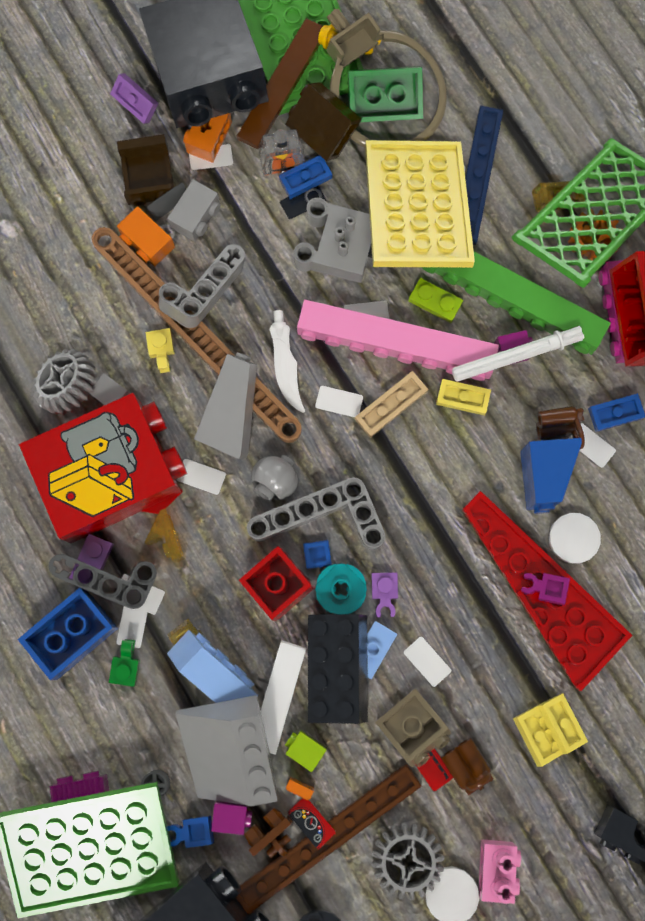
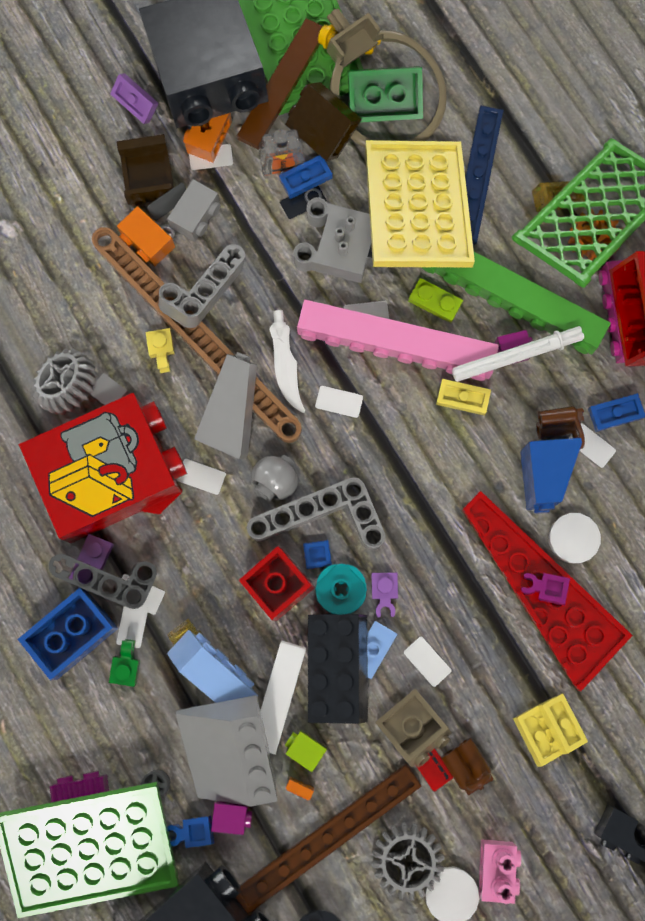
(164, 530): clear yellow slope -> none
(258, 840): reddish brown hips -> none
(311, 823): sticker -> none
(391, 404): tan plate -> none

